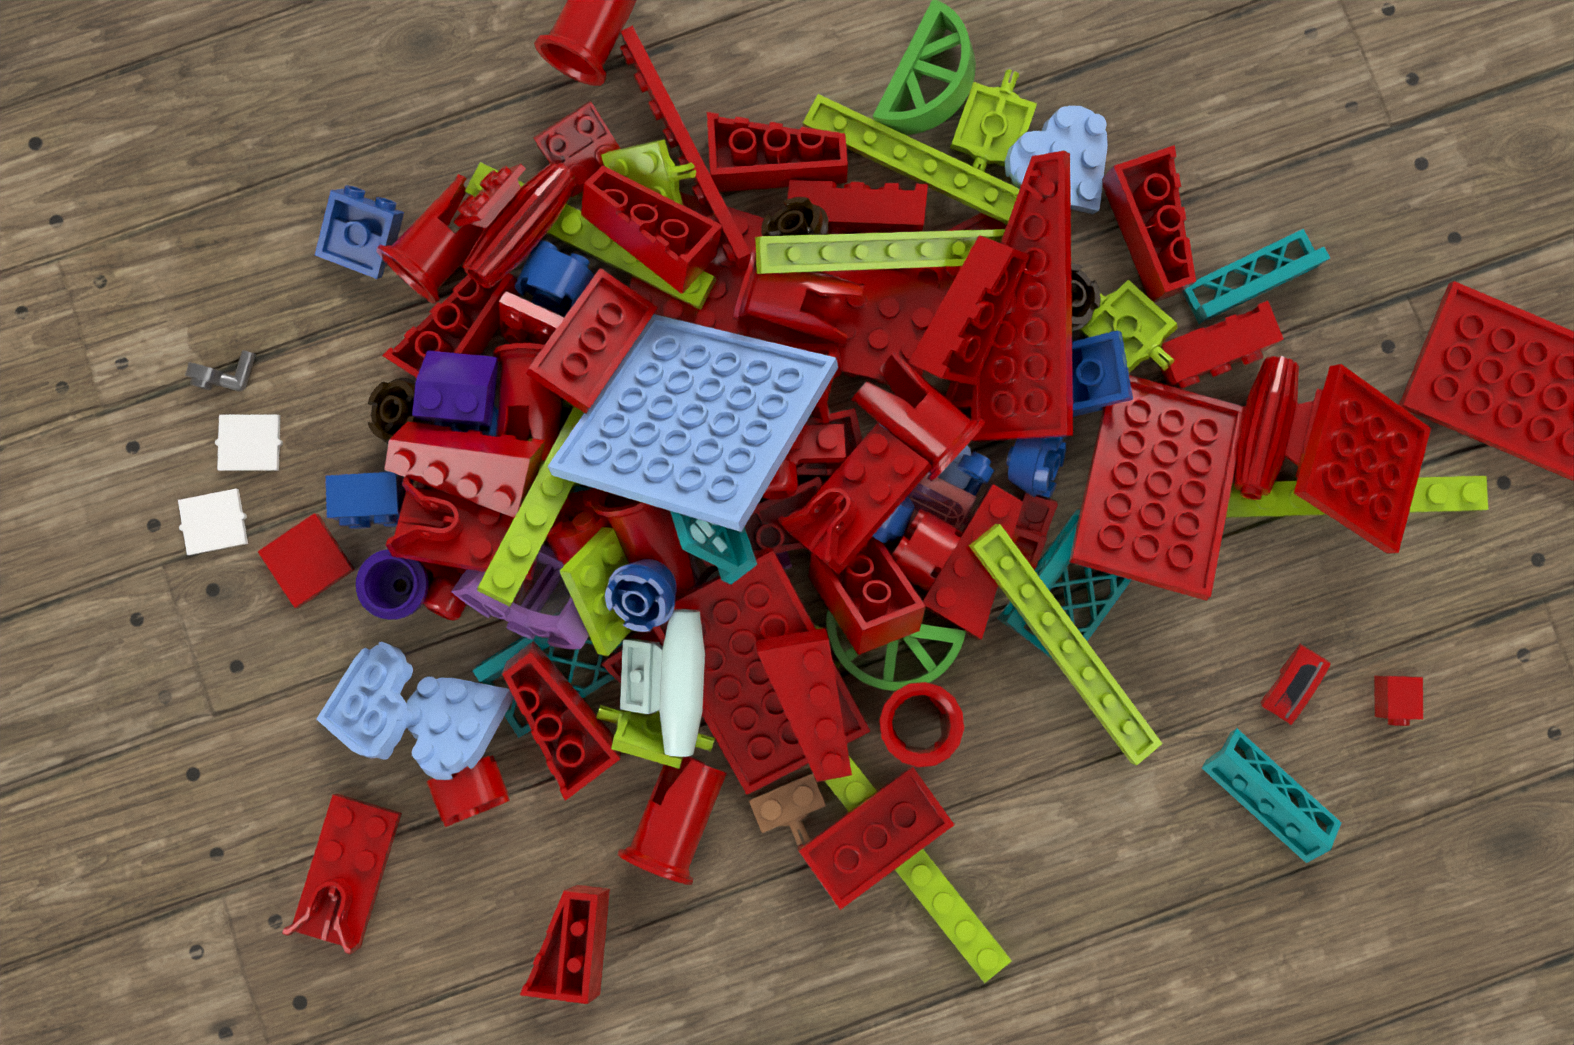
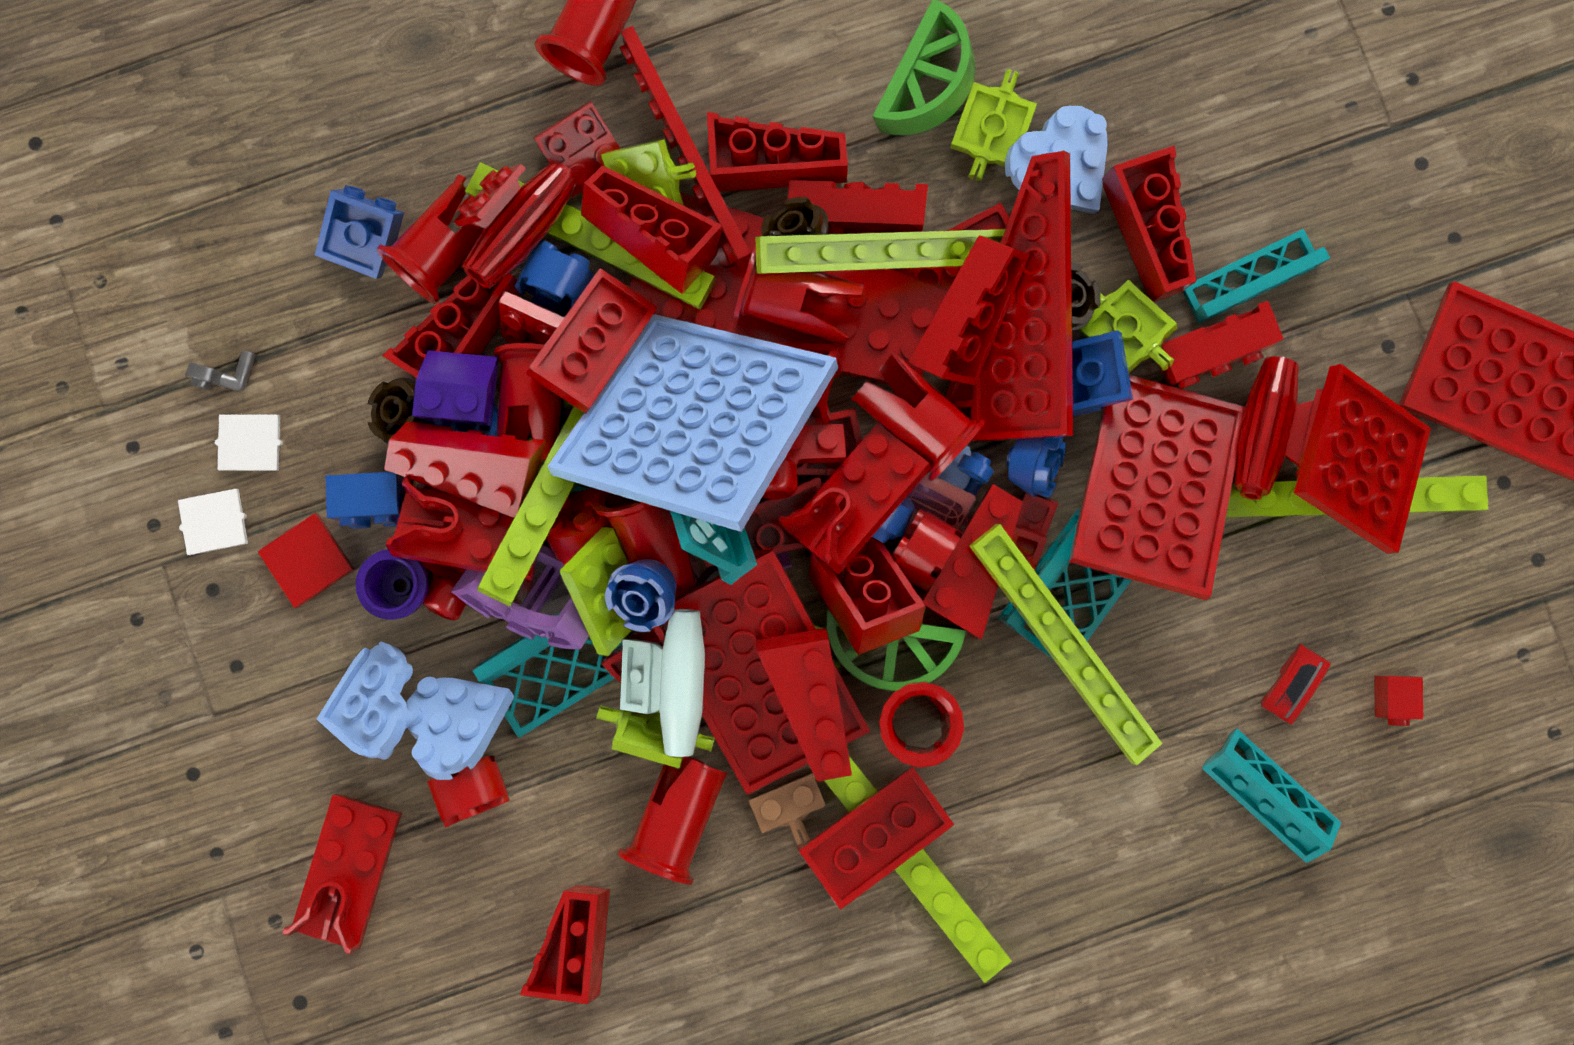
(560, 720): red wedge -> none
(915, 159): lime plate -> none

